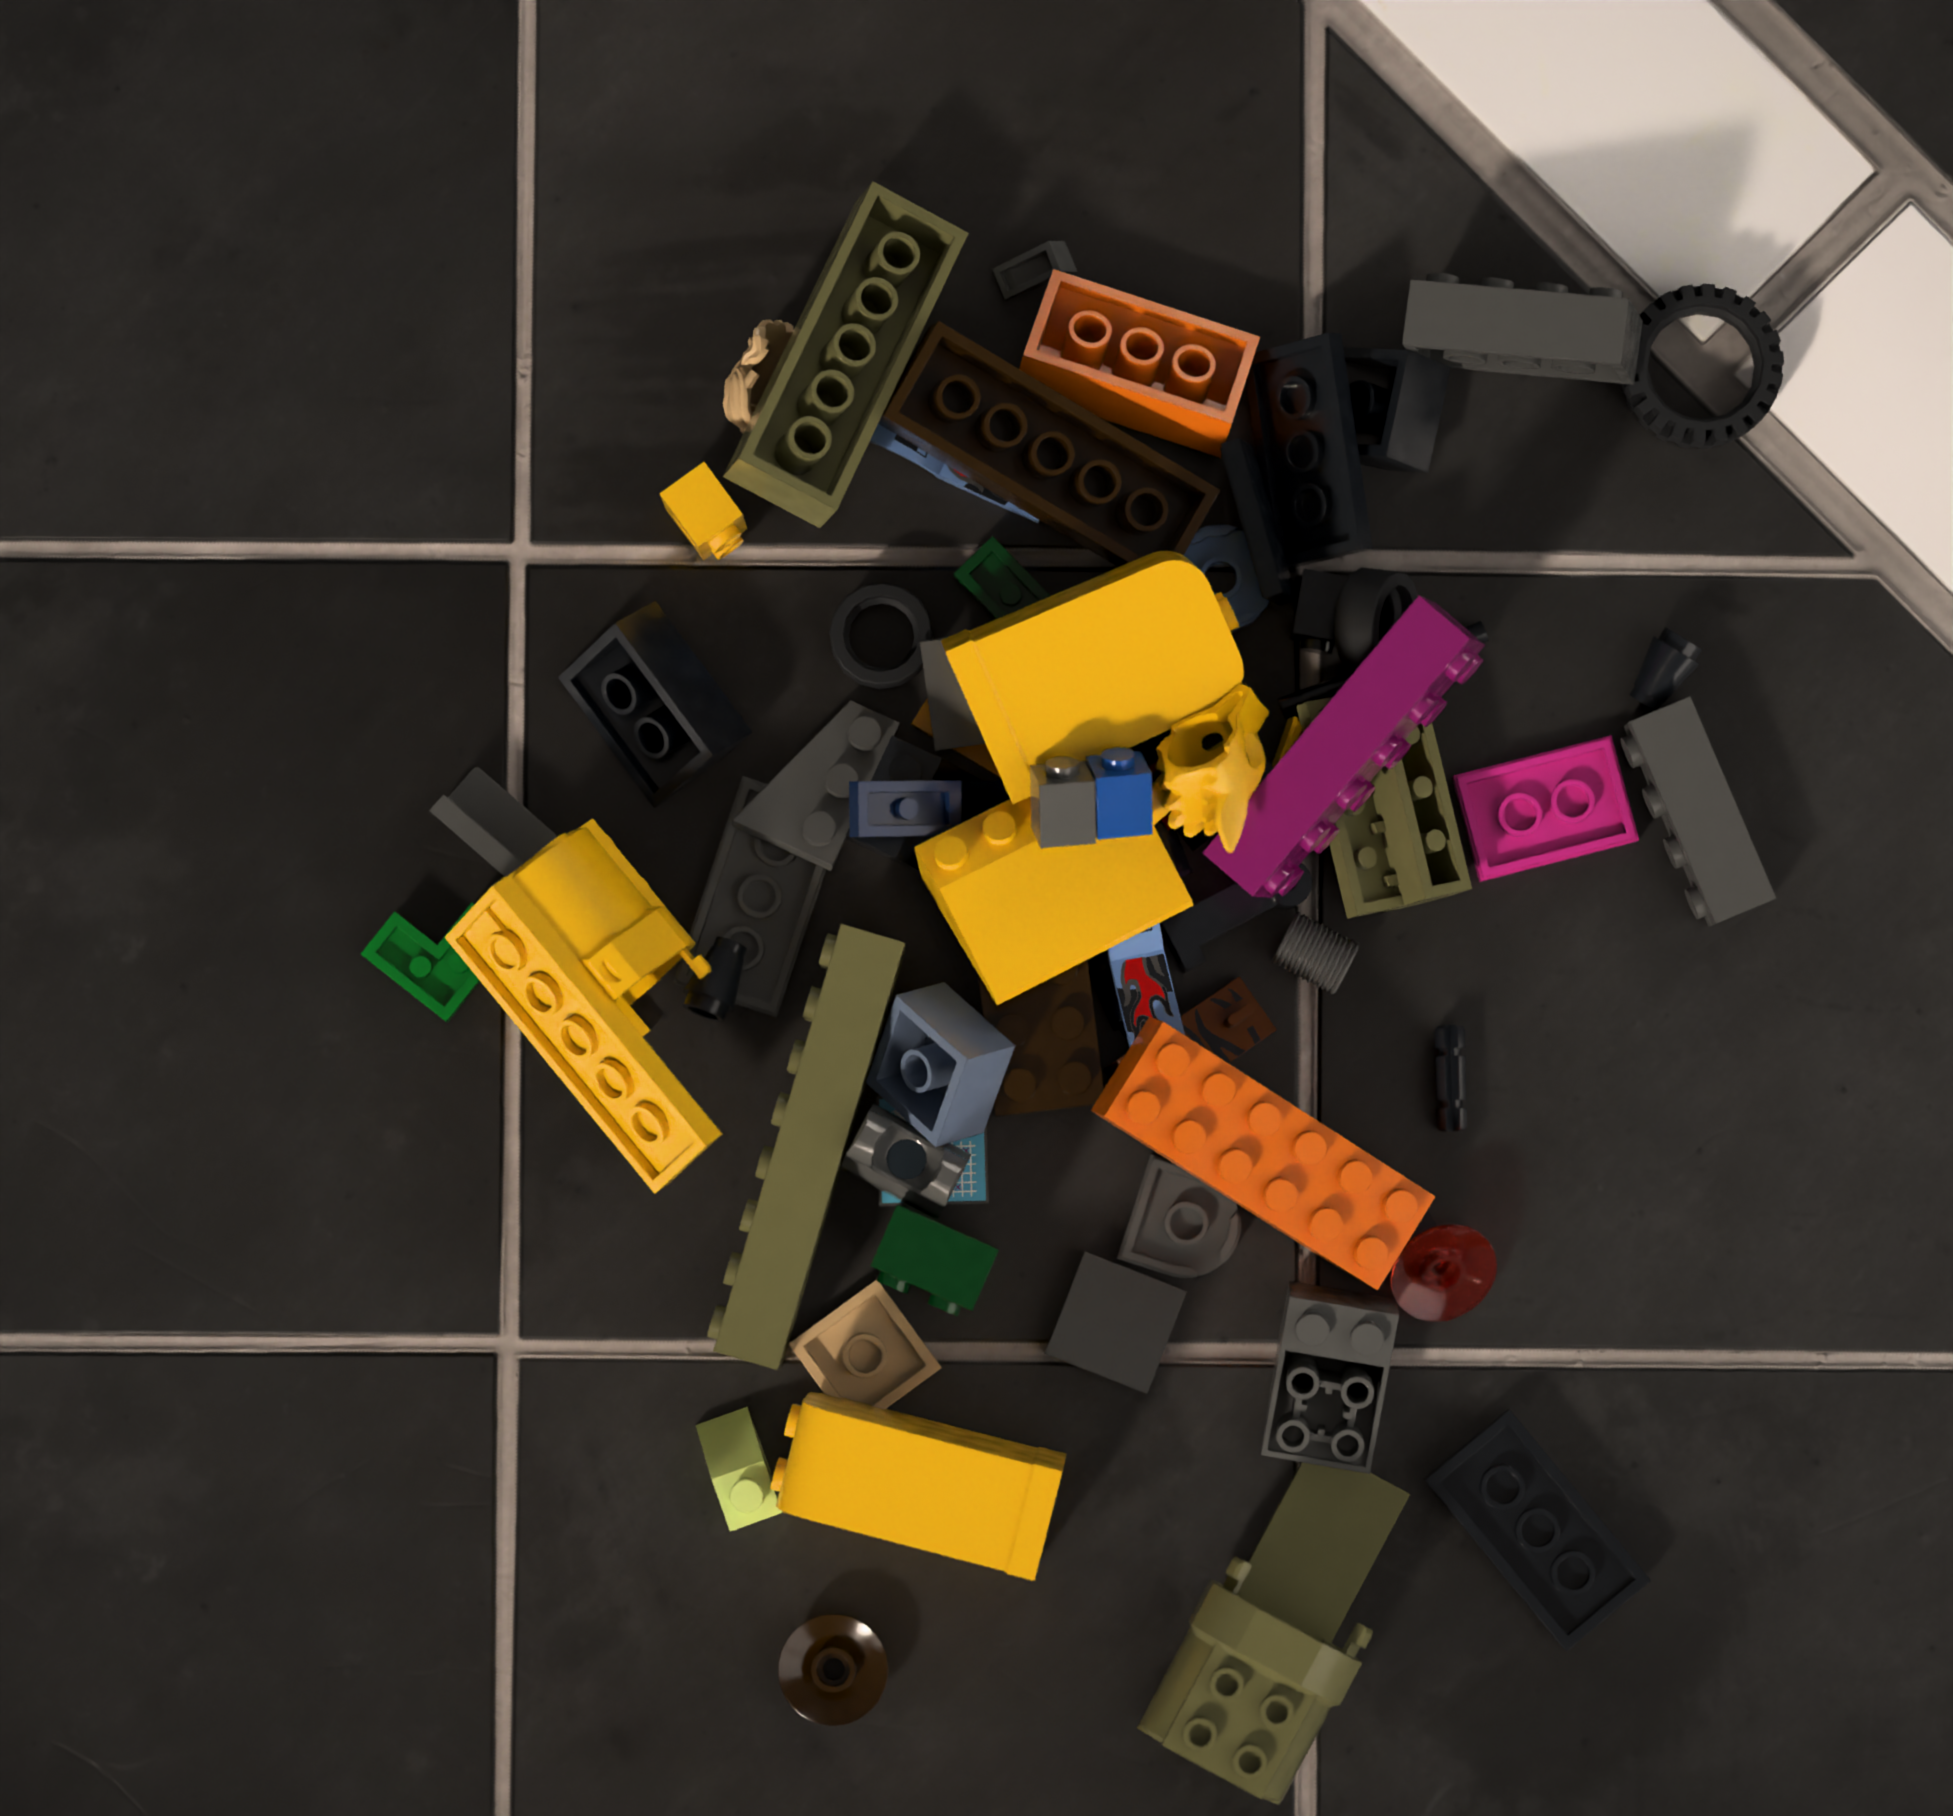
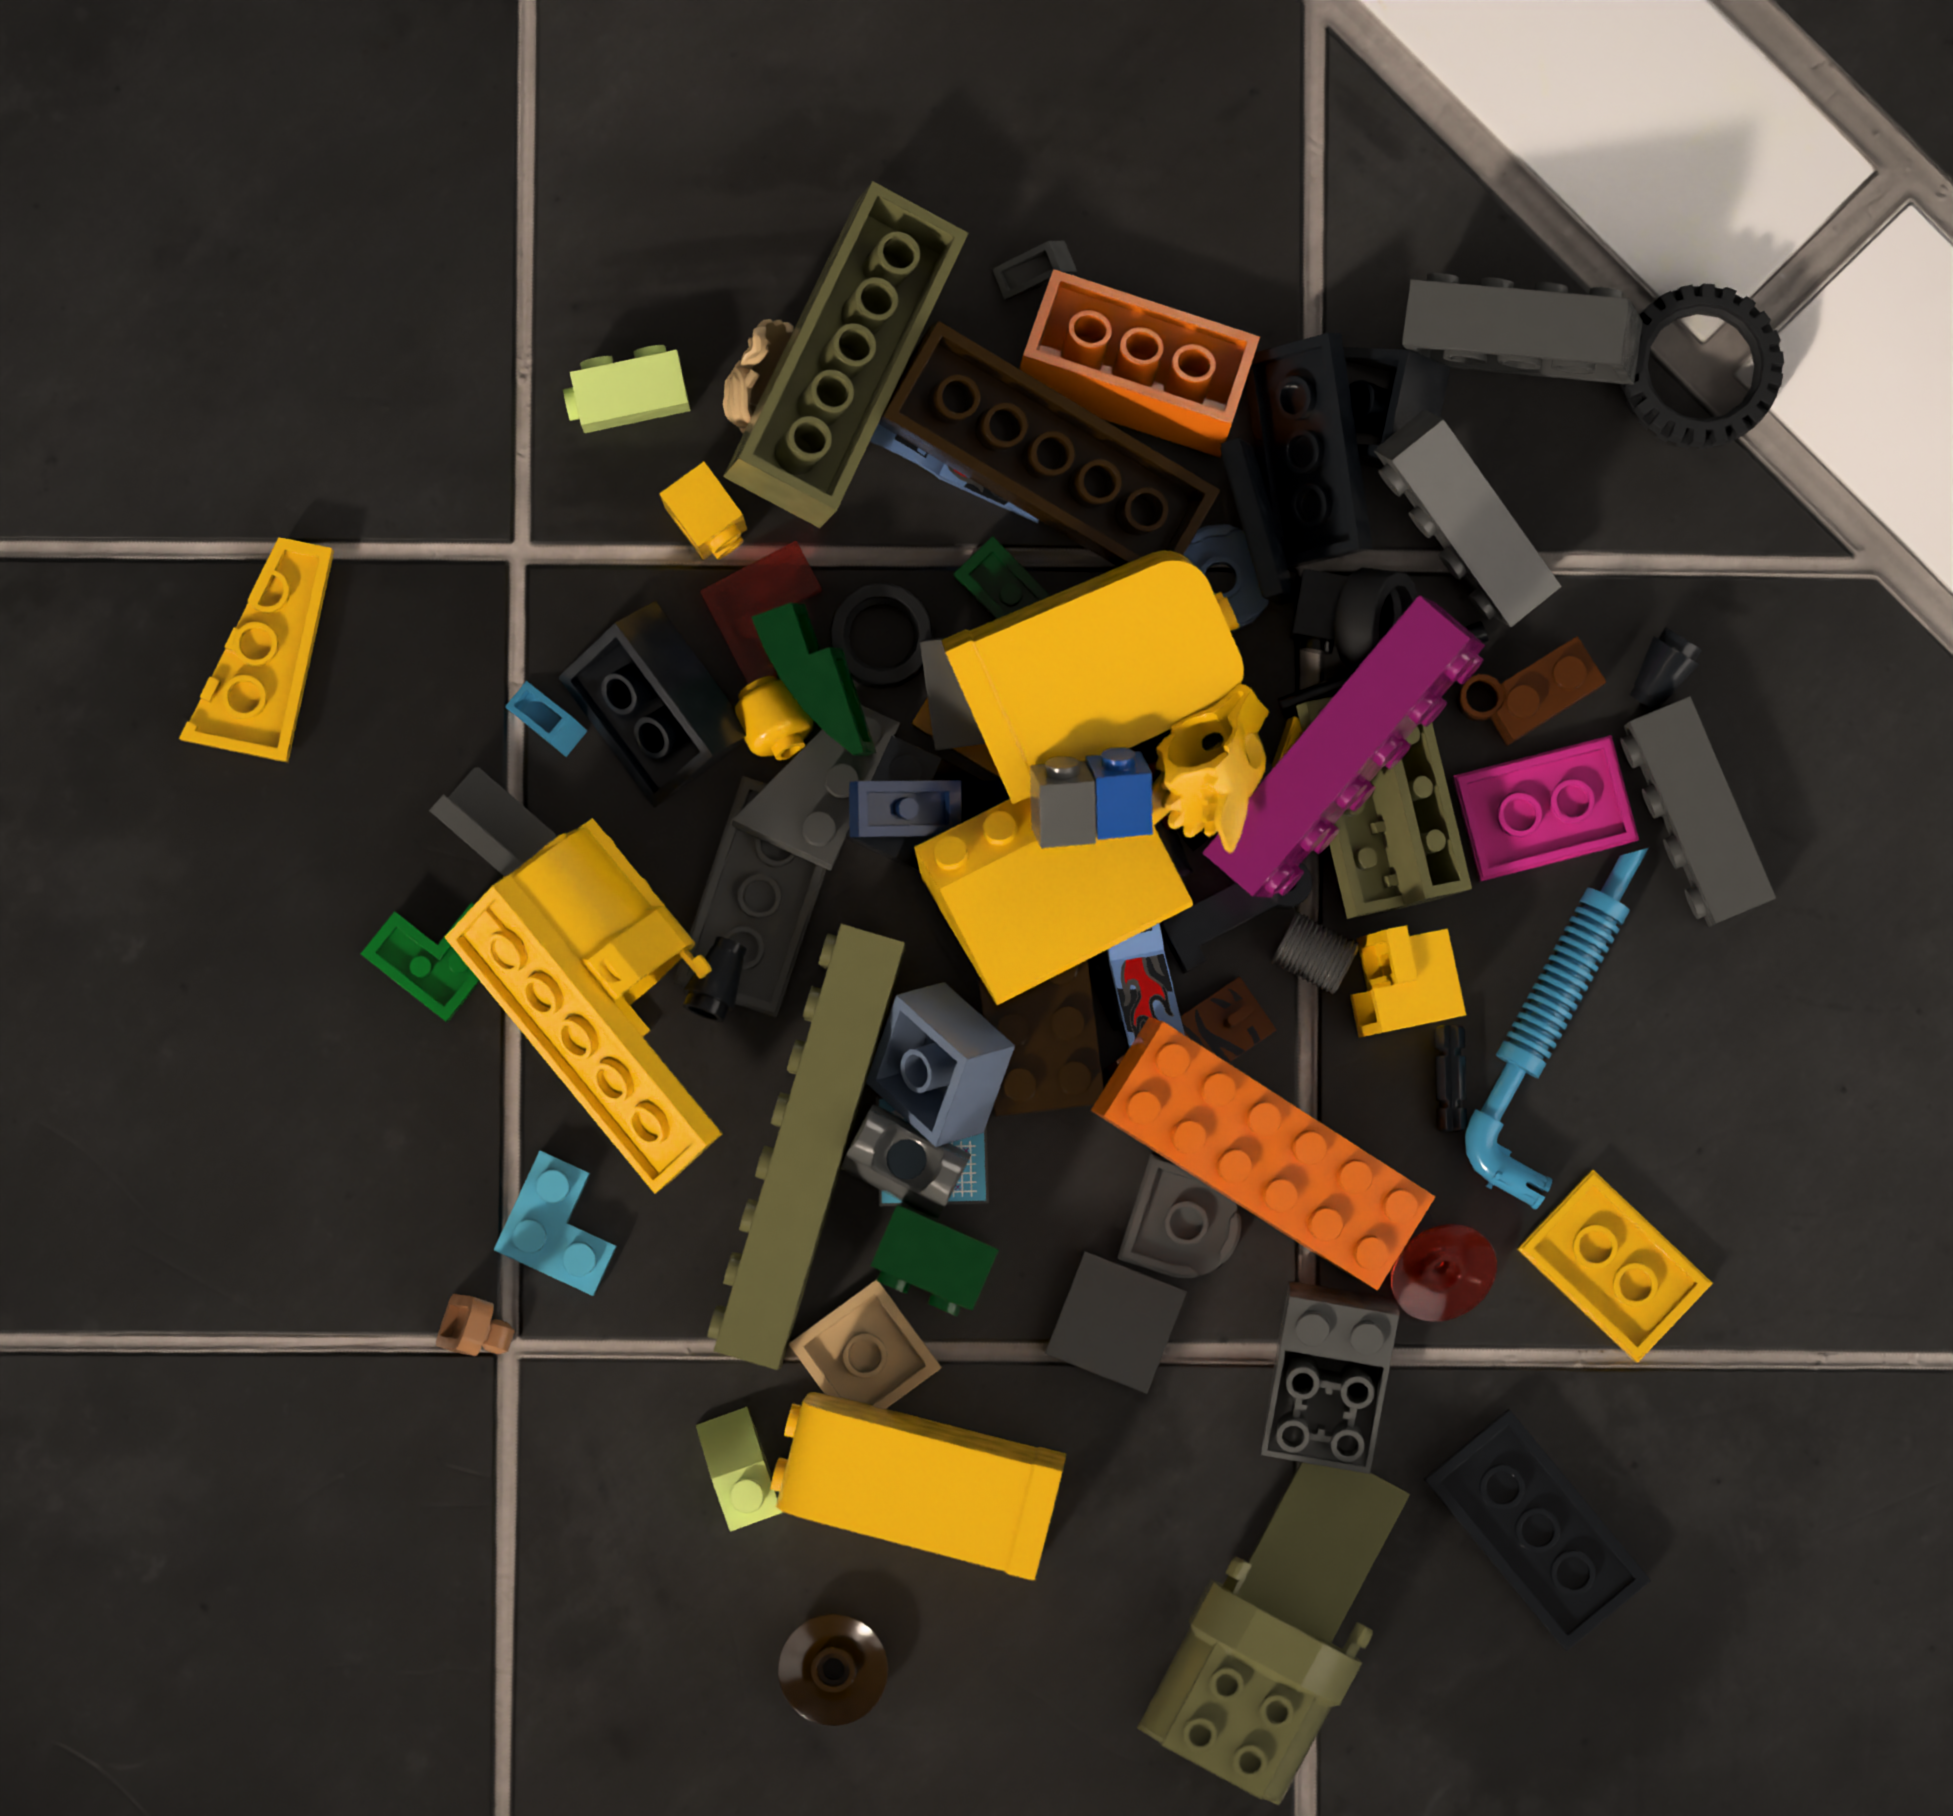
(263, 672): none -> yellow wing
(469, 1327): none -> medium nougat piece
(540, 1231): none -> medium azure plate
(546, 718): none -> dark azure piece
(627, 390): none -> yellowish green brick
(754, 590): none -> clear red plate
(772, 719): none -> yellow head
(815, 676): none -> dark green slope
(1406, 981): none -> yellow plate
(1466, 518): none -> dark grey brick
(1536, 691): none -> reddish brown hinge
(1541, 1026): none -> dark azure piece
(1614, 1266): none -> yellow tile

